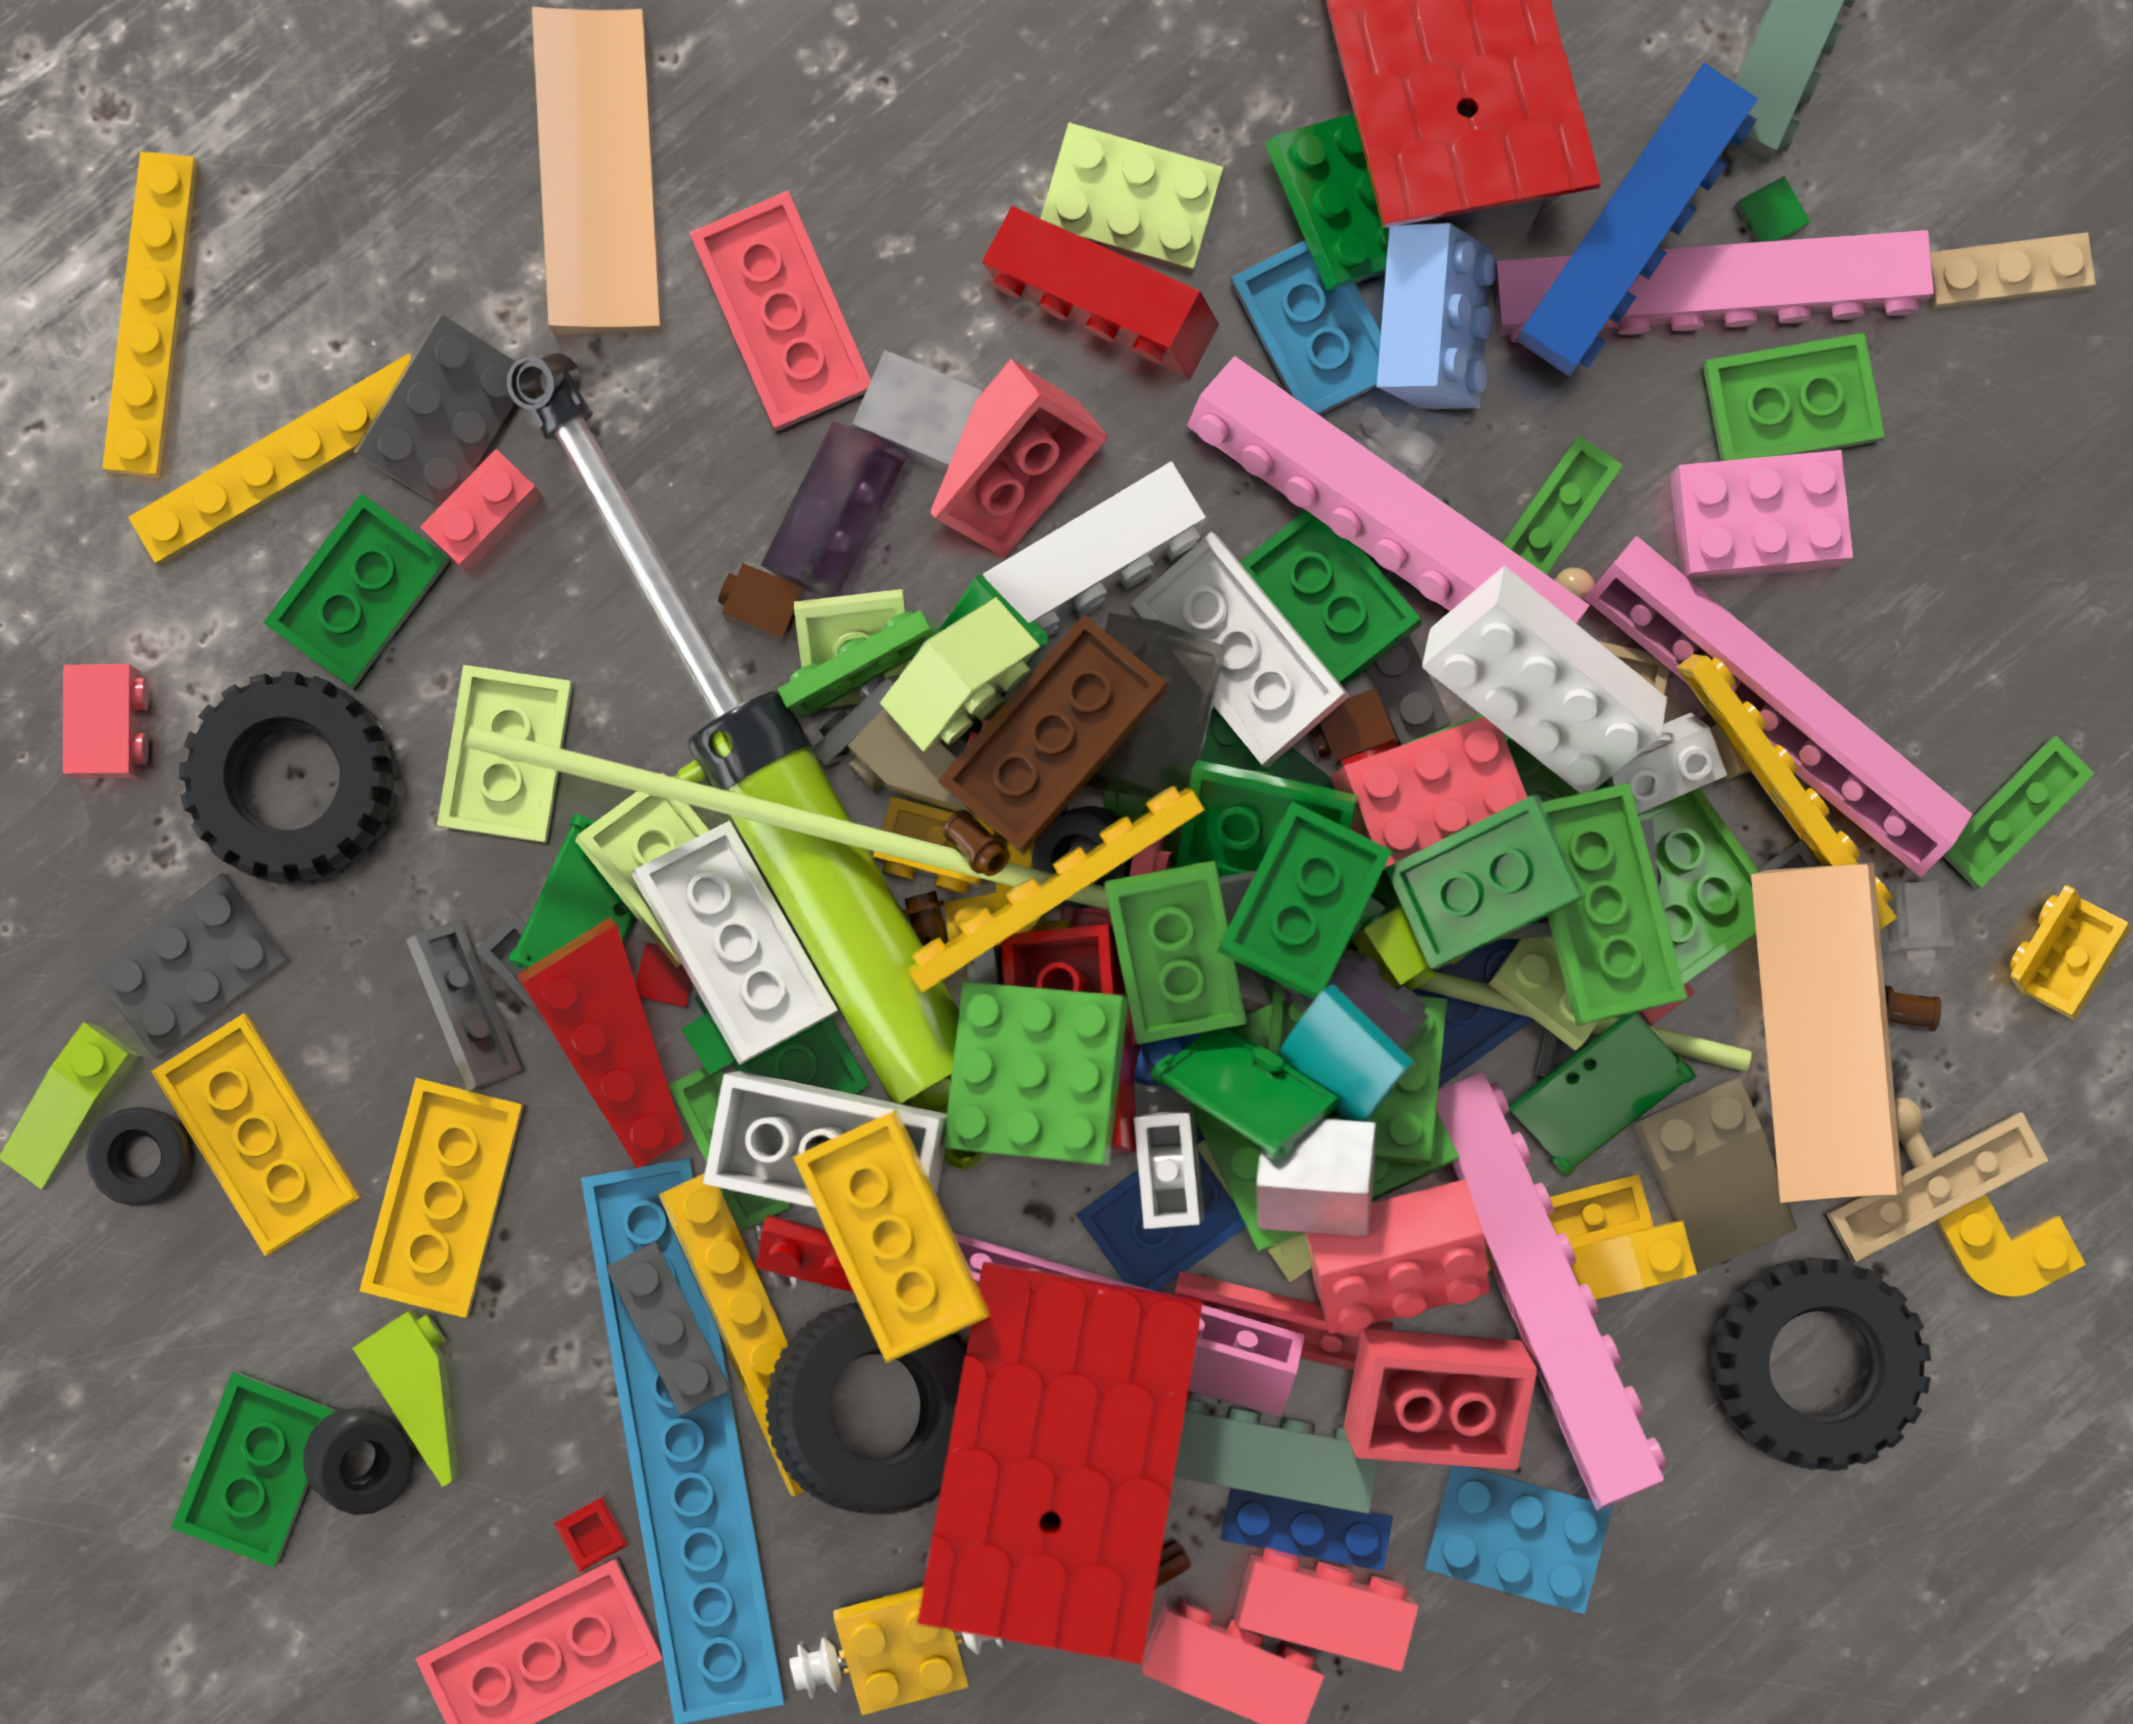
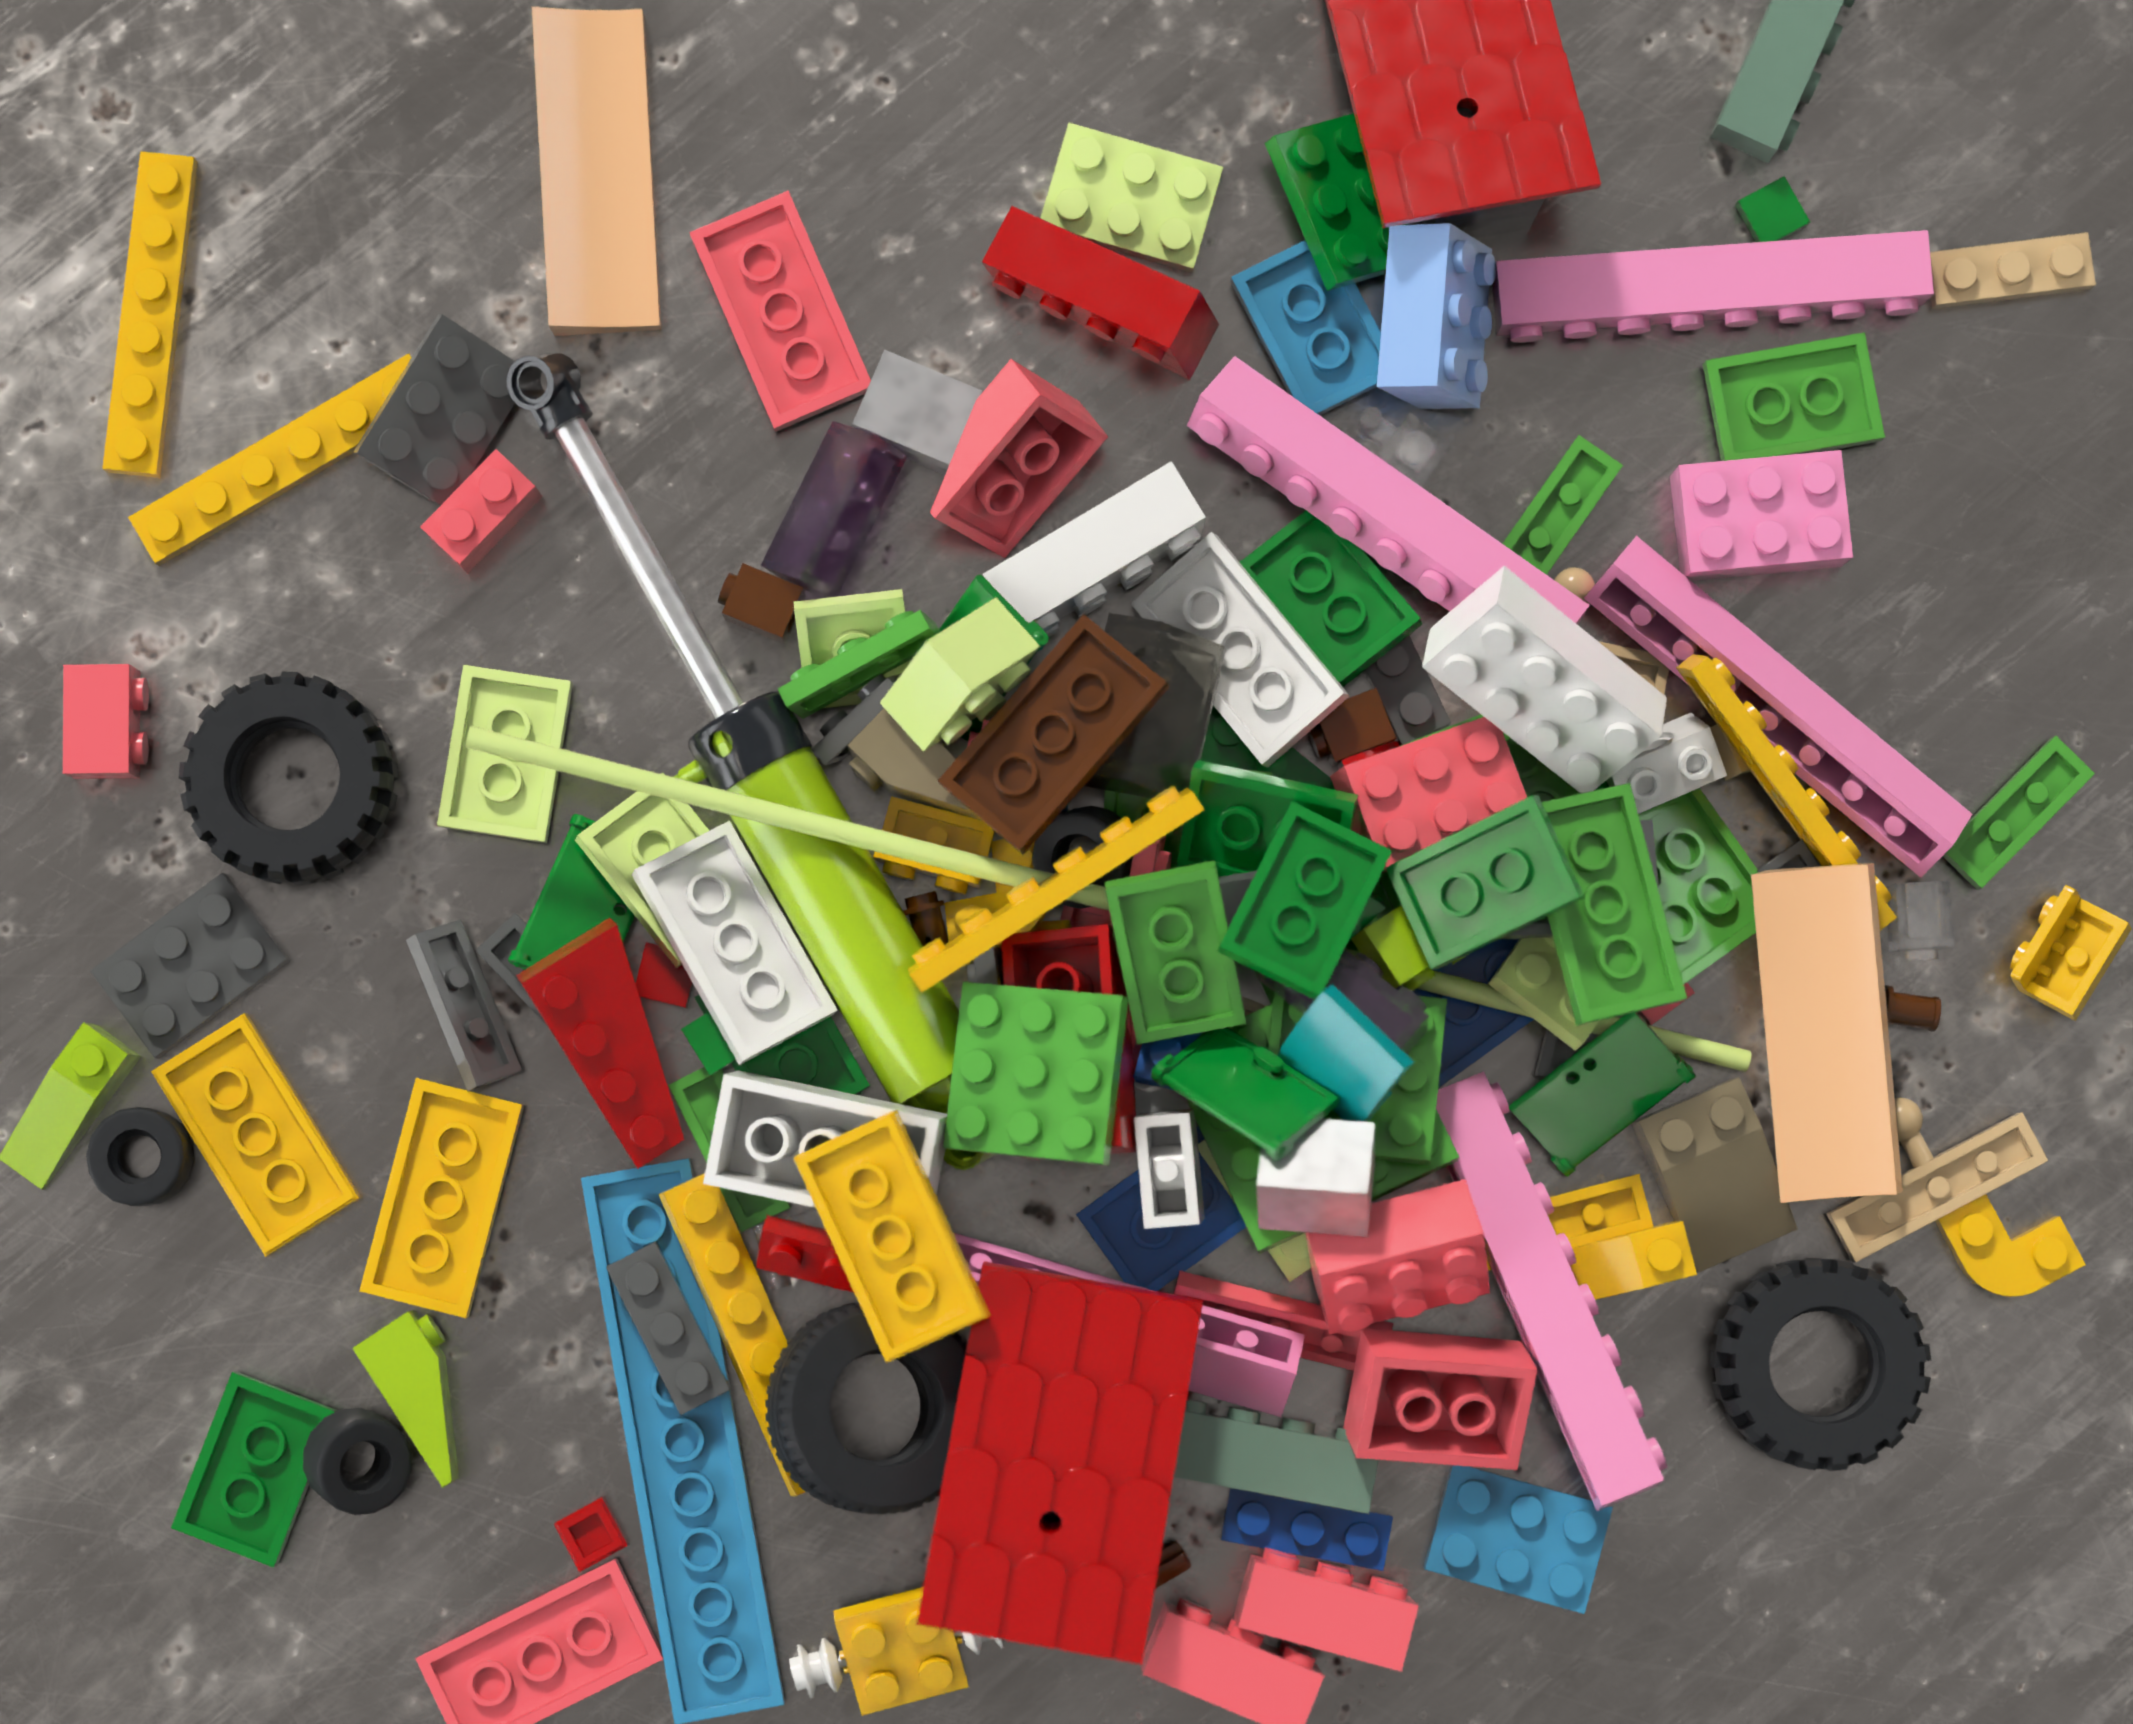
(357, 591): green plate -> none
(985, 851): reddish brown pin -> none
(1637, 219): blue brick -> none

